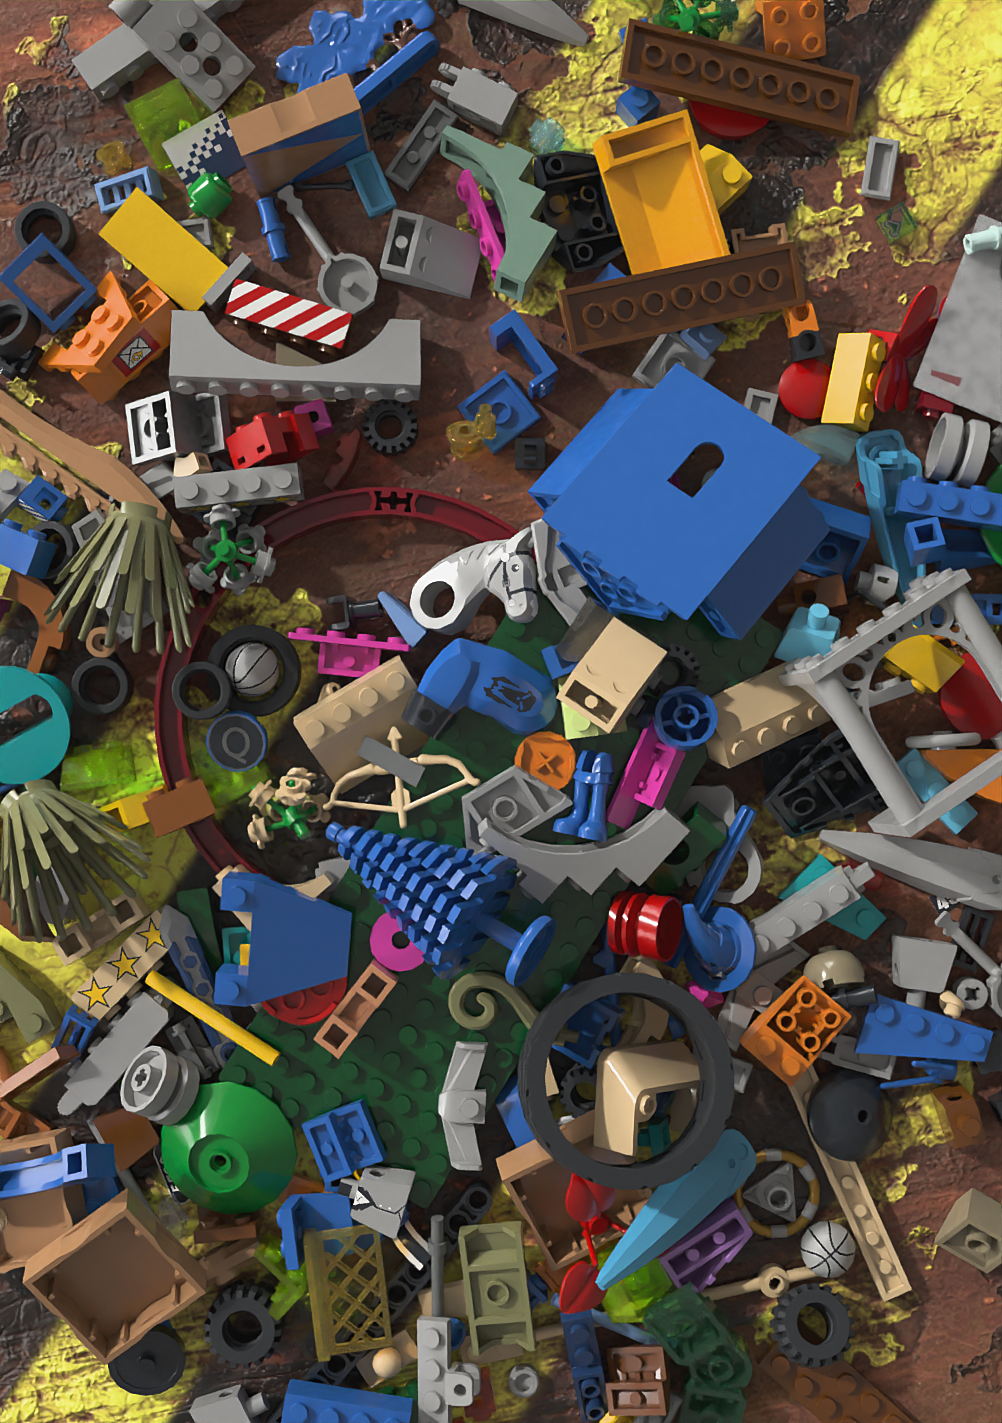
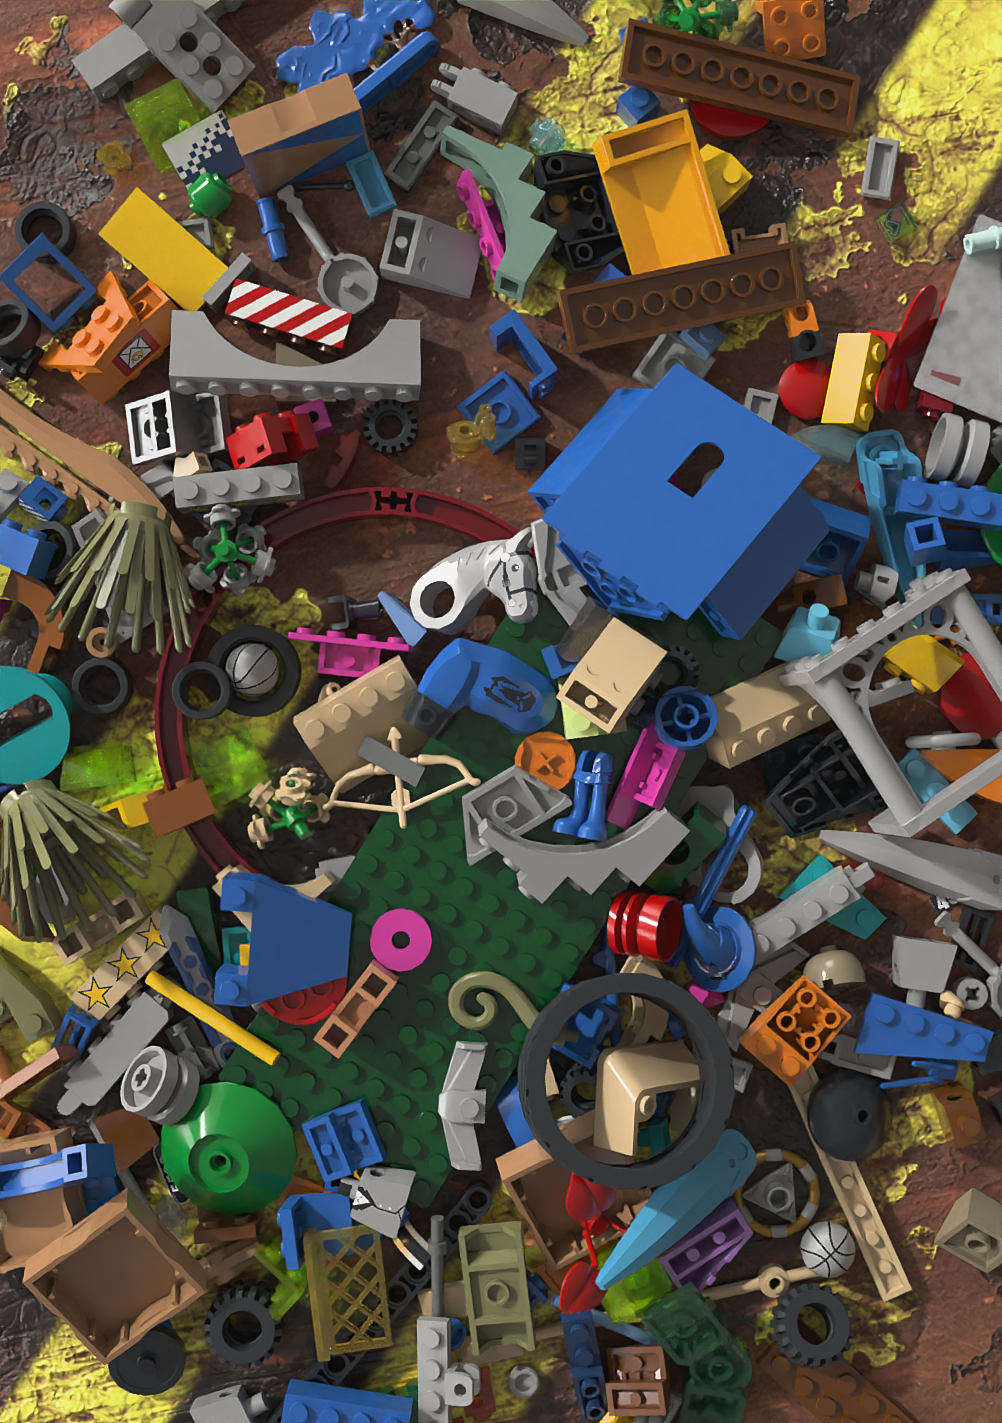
(146, 174): medium blue slope -> none
(237, 741): black tile -> none
(387, 1361): tan tile -> none
(444, 898): blue plant -> none
(854, 997): black pin -> none

